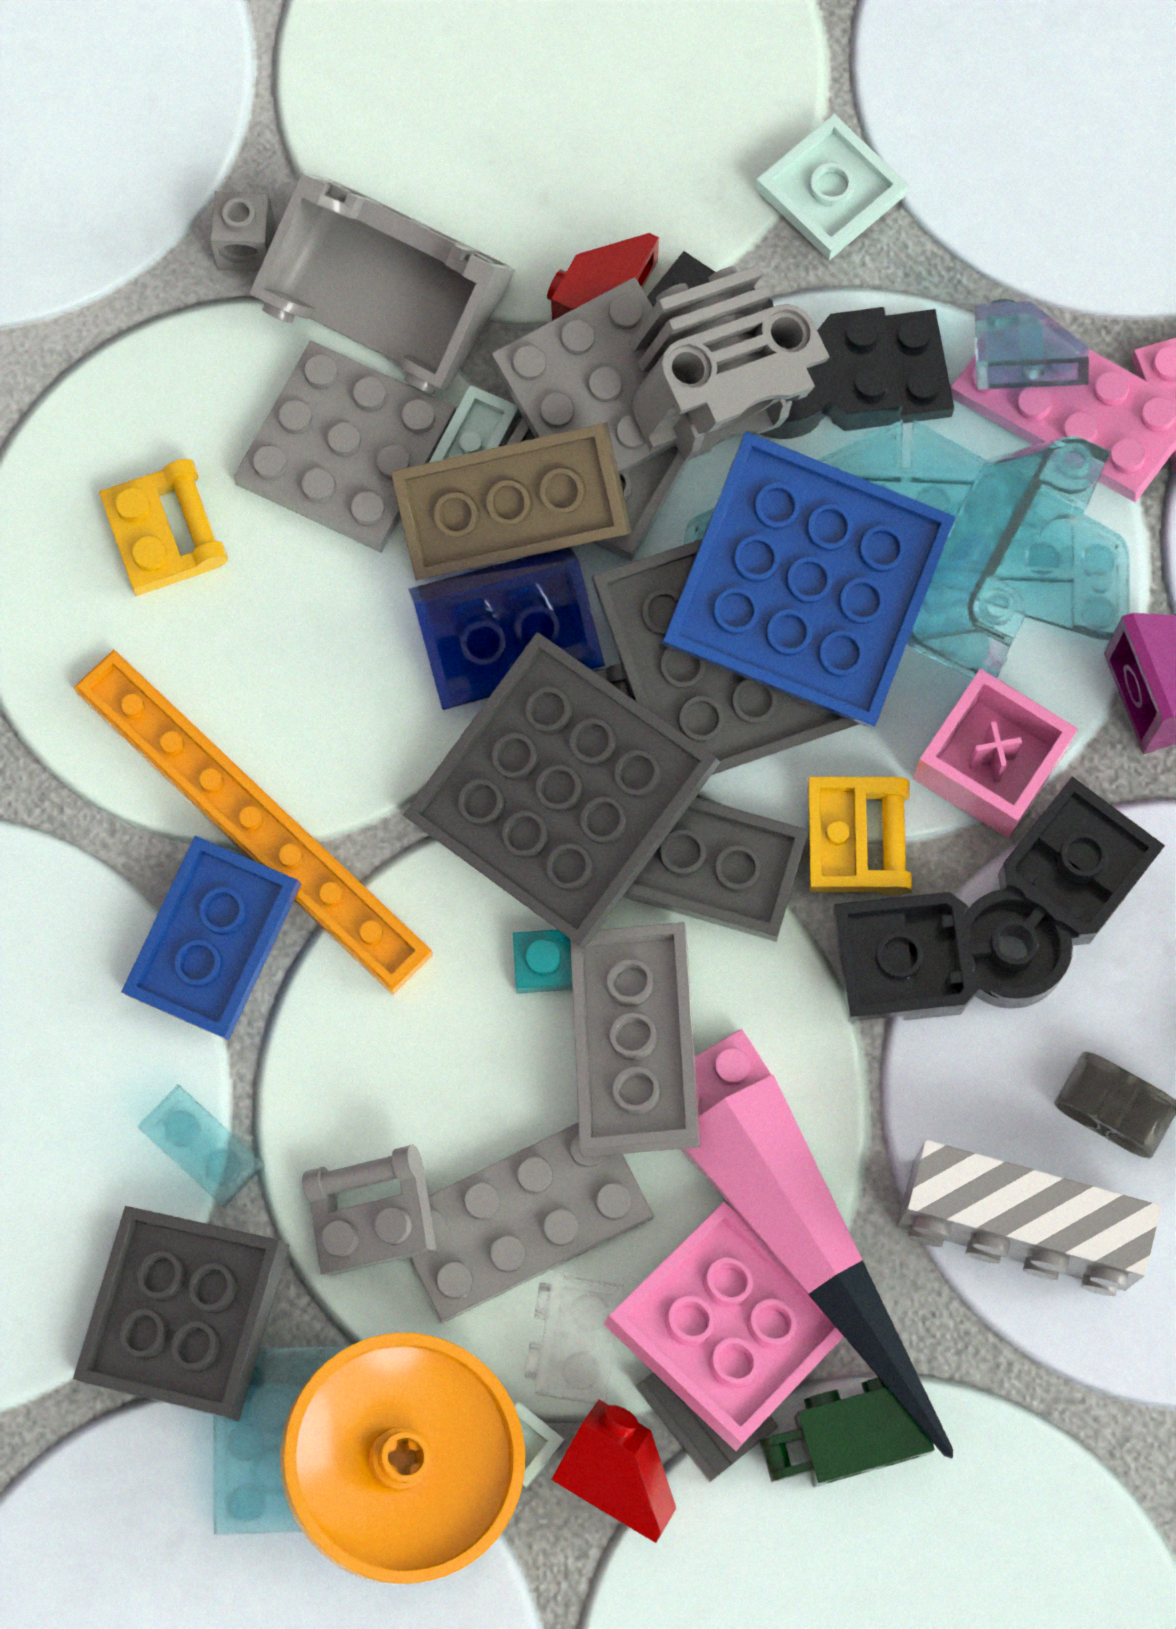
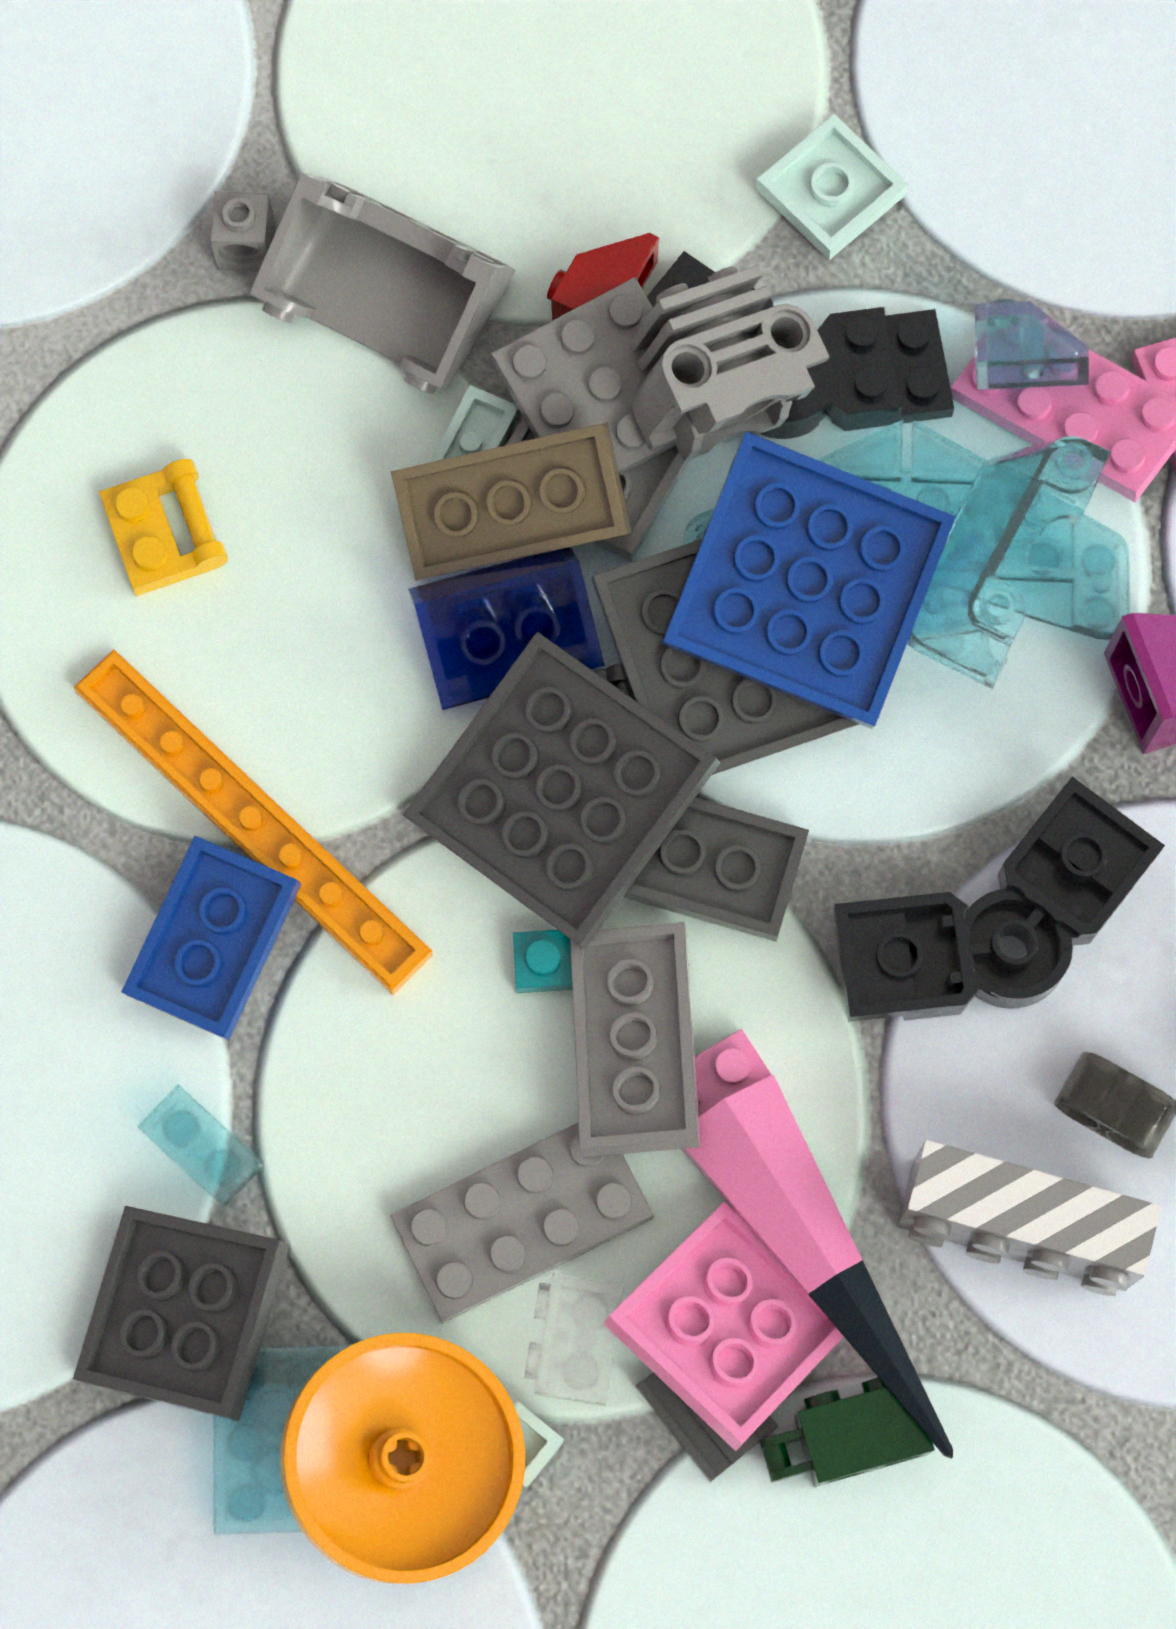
(336, 441): light grey plate -> none
(372, 1230): light grey plate -> none
(618, 1470): red slope -> none
(840, 835): yellow plate -> none
(994, 753): bright pink brick -> none

